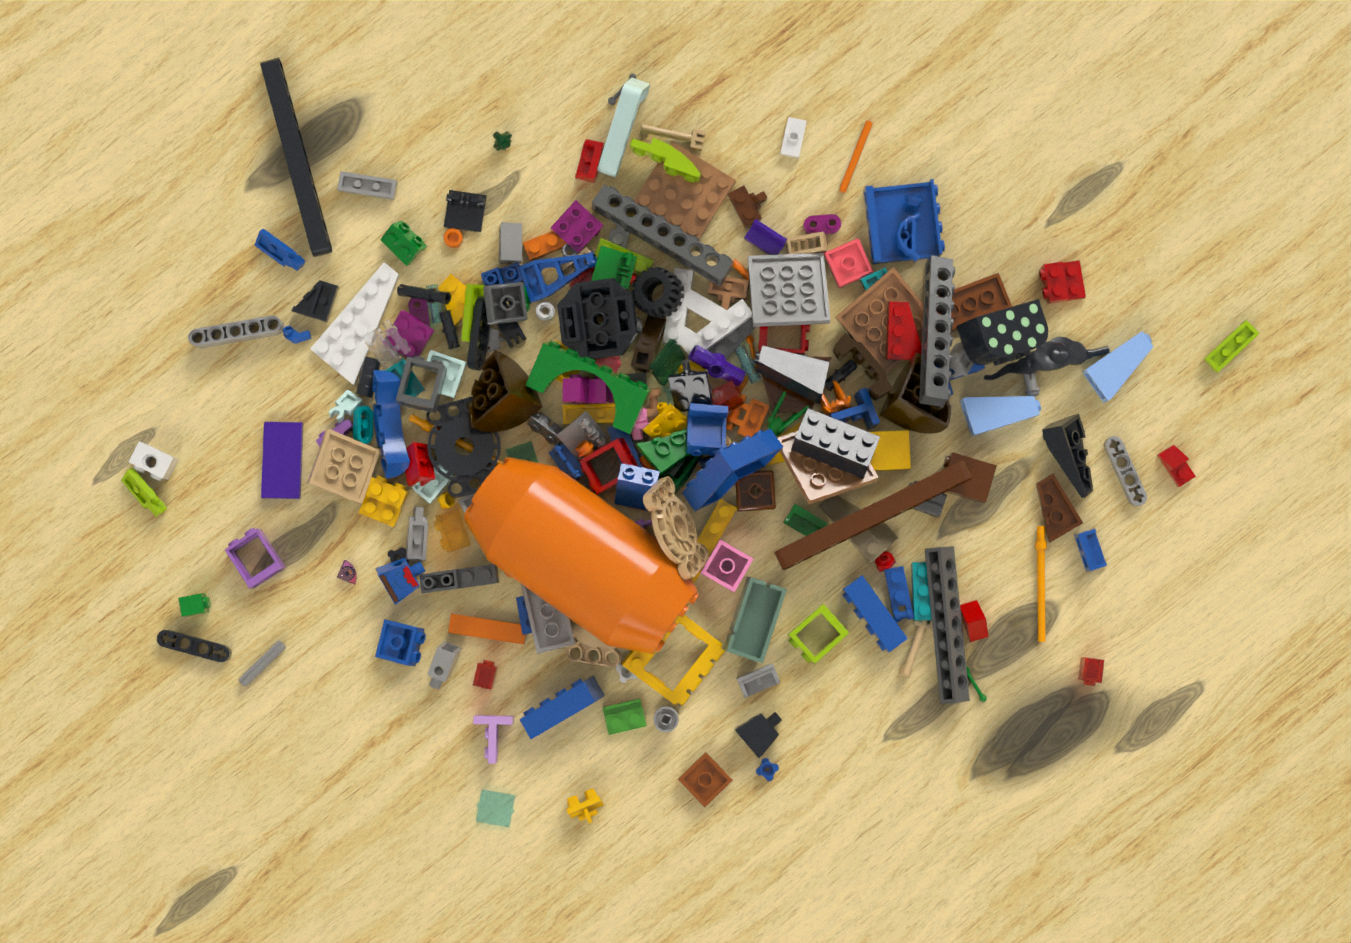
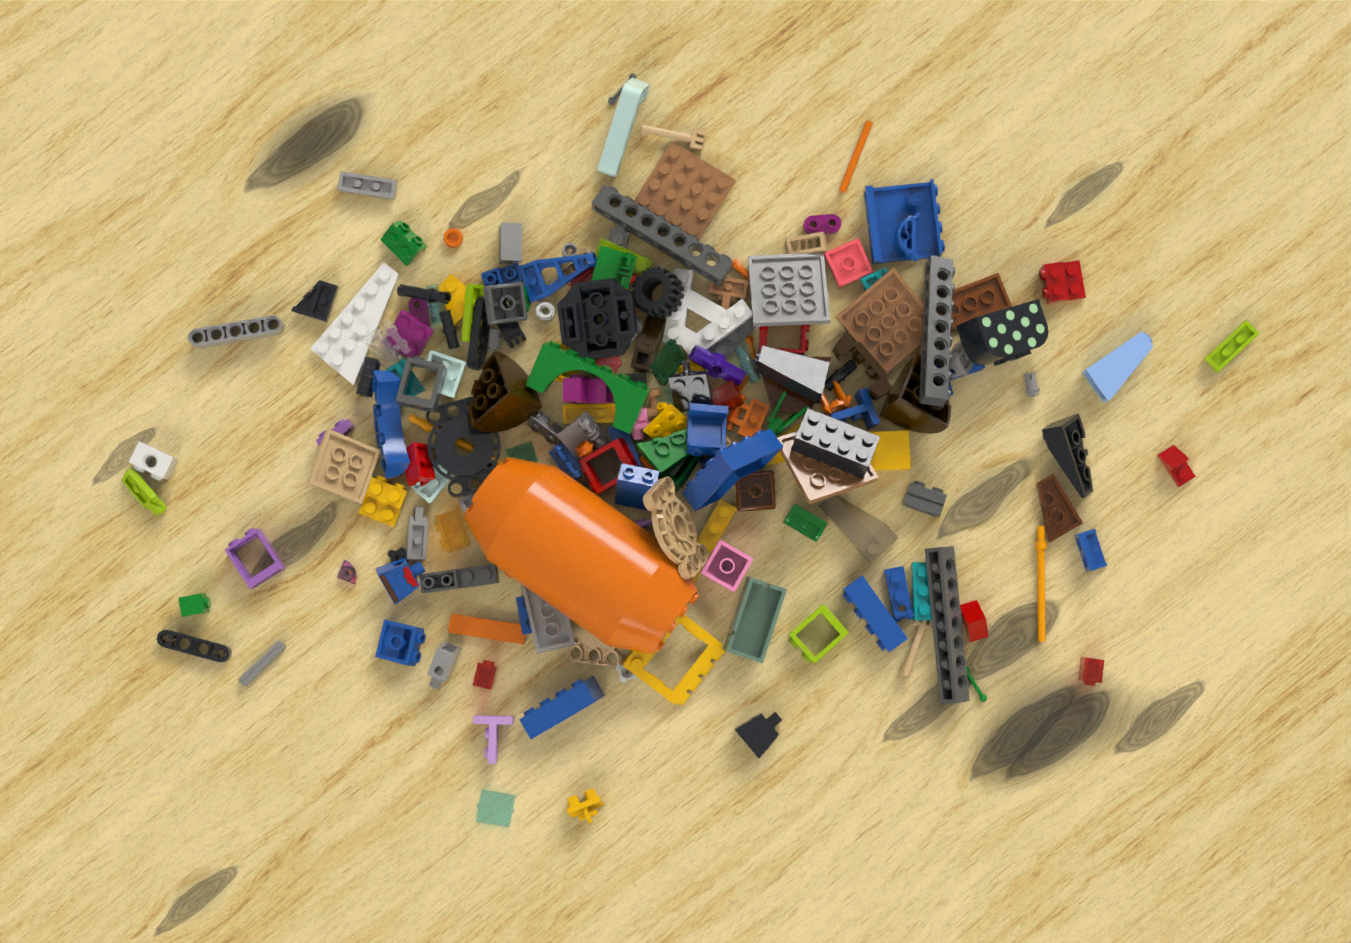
(278, 250): blue hinge -> none
(282, 460): dark purple tile -> none
(294, 336): blue arm -> none
(296, 157): black beam -> none
(345, 405): light aqua plate -> none
(363, 426): teal plate -> none
(445, 500): yellow hinge -> none
(465, 211): black hinge -> none
(502, 140): dark green plant -> none
(543, 245): orange plate -> none
(577, 226): magenta hinge -> none
(589, 161): red hinge -> none
(624, 716): bright green plate -> none
(666, 718): light grey wheel -> none
(674, 161): lime slope -> none
(705, 779): dark orange plate -> none
(747, 205): reddish brown hinge -> none
(758, 680): light grey hinge -> none
(765, 238): dark purple panel -> none
(767, 774): blue plate -> none
(793, 137): white plate -> none
(873, 515): reddish brown beam -> none
(884, 561): red plate -> none
(901, 332): red wing -> none
(982, 473): reddish brown brick -> none
(991, 413): light blue slope -> none
(1050, 356): black piece -> none
(1127, 470): light grey beam -> none

